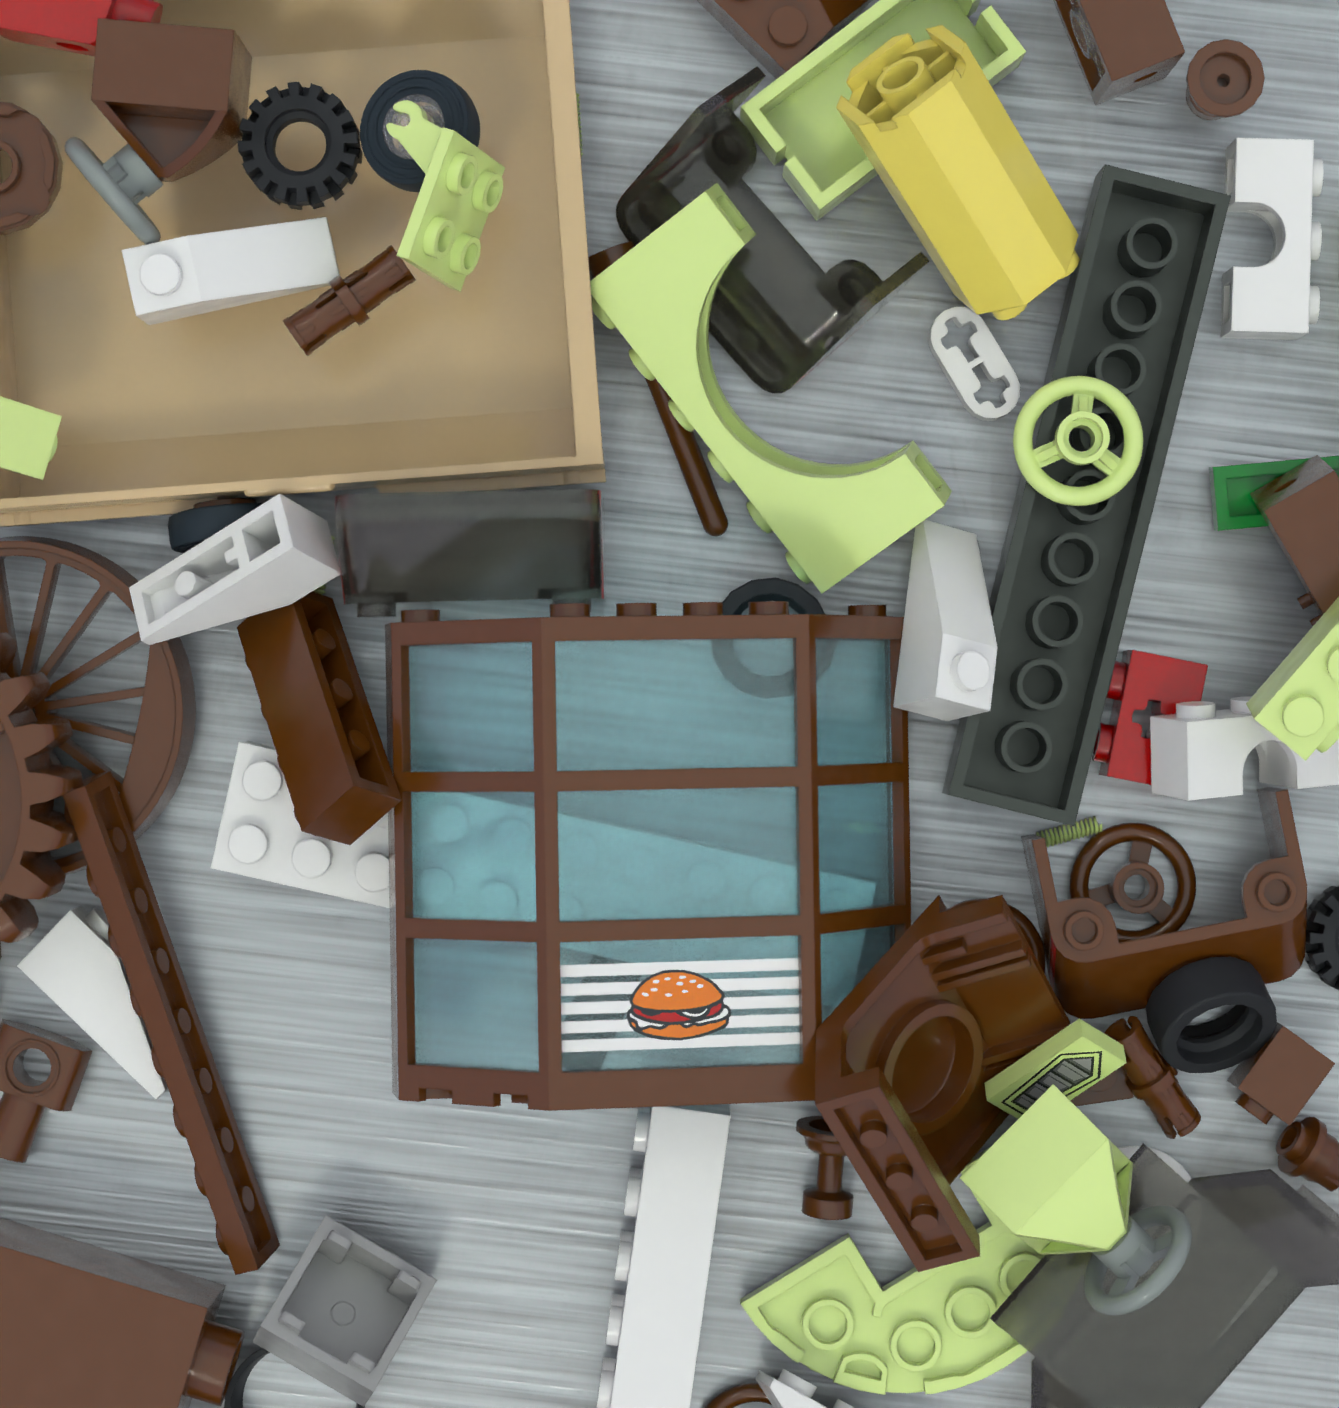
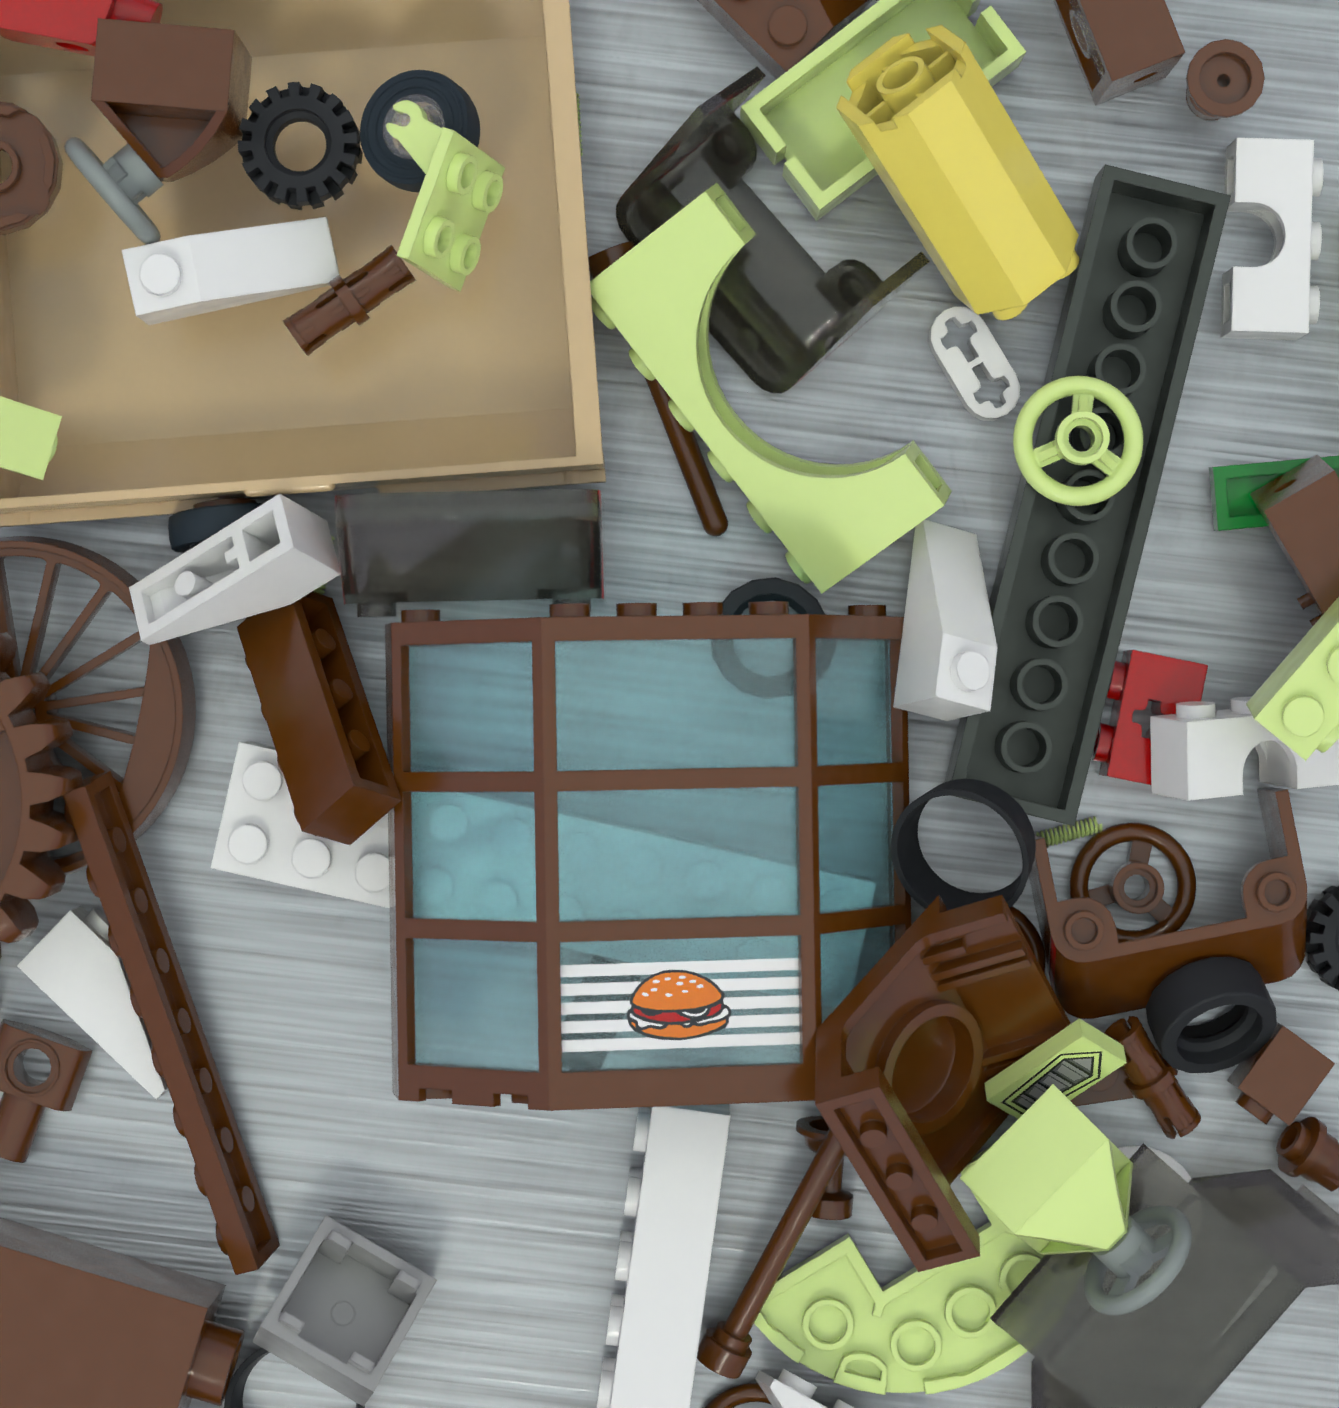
(727, 1345): none -> reddish brown piece
(918, 876): none -> black tyre

